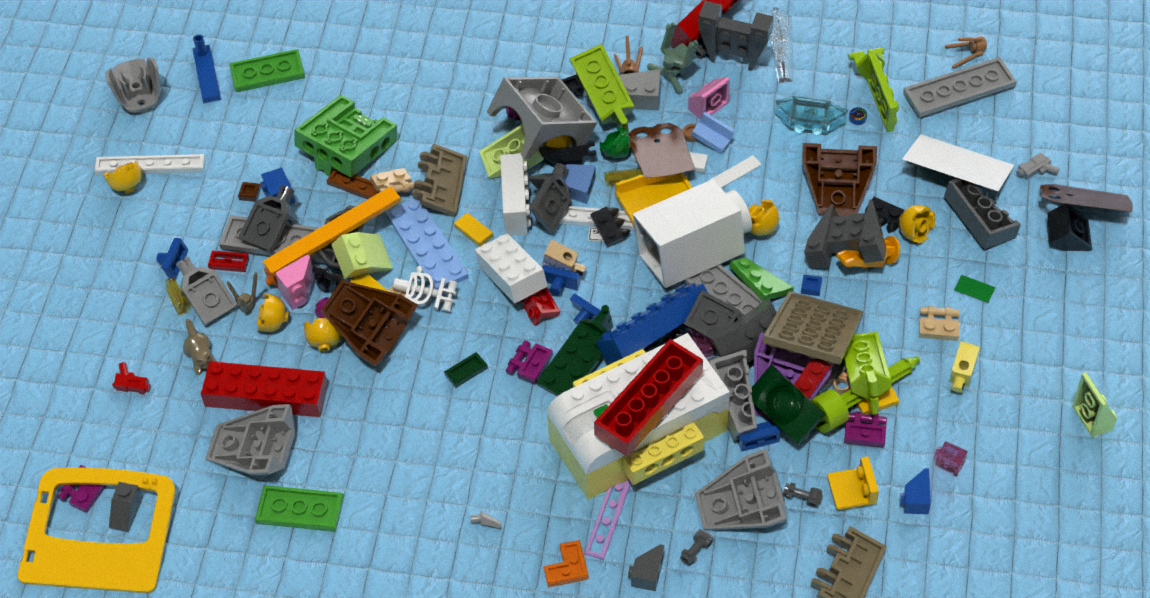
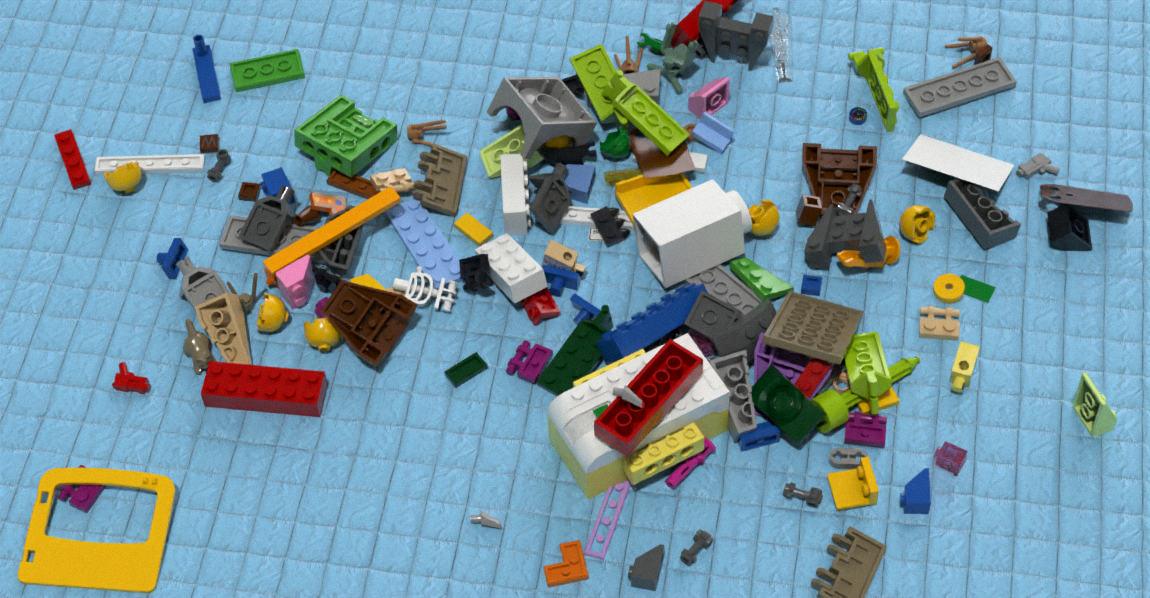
(72, 159): none -> red plate
(124, 506): dark grey slope -> none
(135, 83): light grey piece -> none
(174, 292): clear yellow piece -> none
(209, 143): none -> reddish brown tile
(223, 160): none -> dark grey bar
(226, 326): none -> tan wedge
(227, 263): red tile -> none
(255, 441): light grey wedge -> none
(299, 508): bright green tile -> none
(307, 216): none -> reddish brown cone
(327, 202): none -> orange tile
(361, 254): yellowish green slope -> none
(416, 131): none -> medium nougat plant
(475, 268): none -> black plate
(627, 395): none -> light grey bar
(645, 113): none -> lime hinge
(653, 42): none -> green plate
(688, 464): none -> dark pink pin
(736, 171): white sticker -> none
(743, 496): light grey wedge -> none
(808, 210): none -> reddish brown brick
(810, 115): clear light blue wedge -> none
(846, 209): none -> dark grey bar
(847, 458): none -> light grey beam
(887, 214): black plate -> none
(951, 281): none -> yellow piece
(983, 55): none -> reddish brown tile

